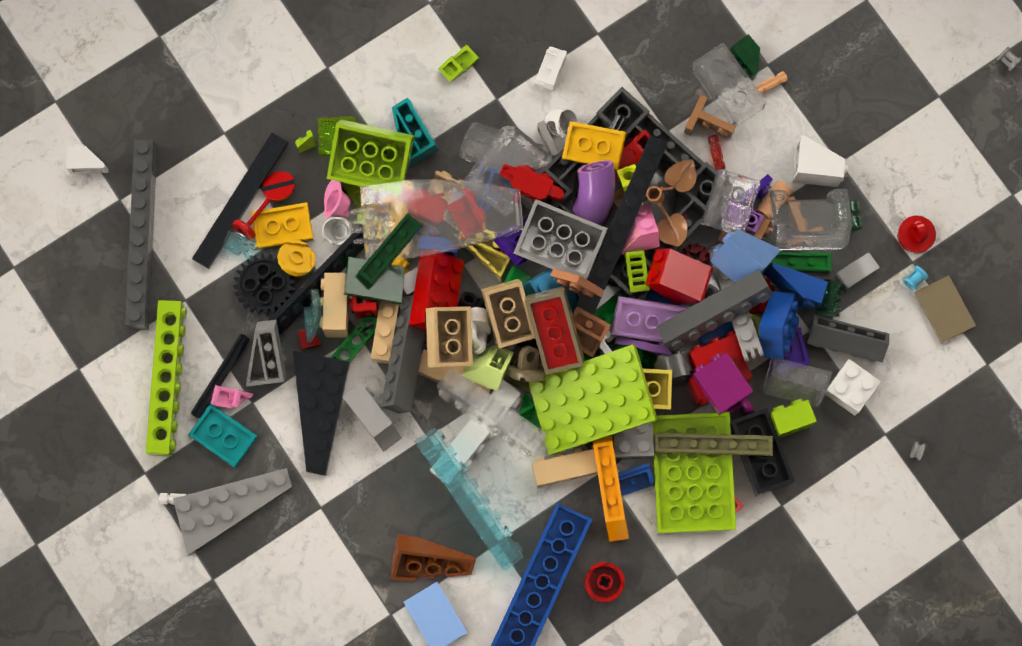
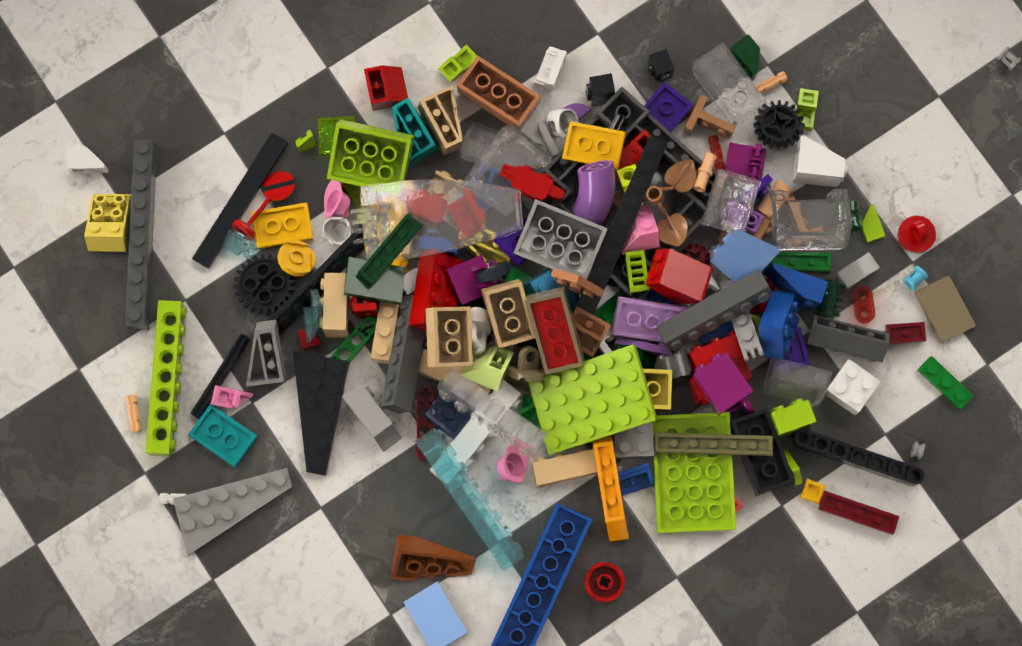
(108, 223): none -> light yellow slope
(133, 413): none -> light nougat axle
(385, 86): none -> red slope
(423, 423): none -> dark red beam
(442, 119): none -> tan wedge
(447, 417): none -> dark blue plate
(474, 275): none -> magenta plate
(498, 93): none -> nougat brick
(512, 465): none -> bright pink piece
(580, 109): none -> medium lavender tile
(600, 89): none -> black brick
(660, 65): none -> black brick
(668, 107): none -> dark purple plate
(705, 172): none -> light nougat pin
(746, 160): none -> magenta hinge
(773, 128): none -> black gear
(794, 468): none -> lime tile
(807, 104): none -> lime slope
(812, 491): none -> yellow tile
(858, 512): none -> dark red plate
(863, 305): none -> clear red plate
(867, 457): none -> black beam
(872, 226): none -> lime tile
(906, 333): none -> dark red plate
(945, 383): none -> green plate

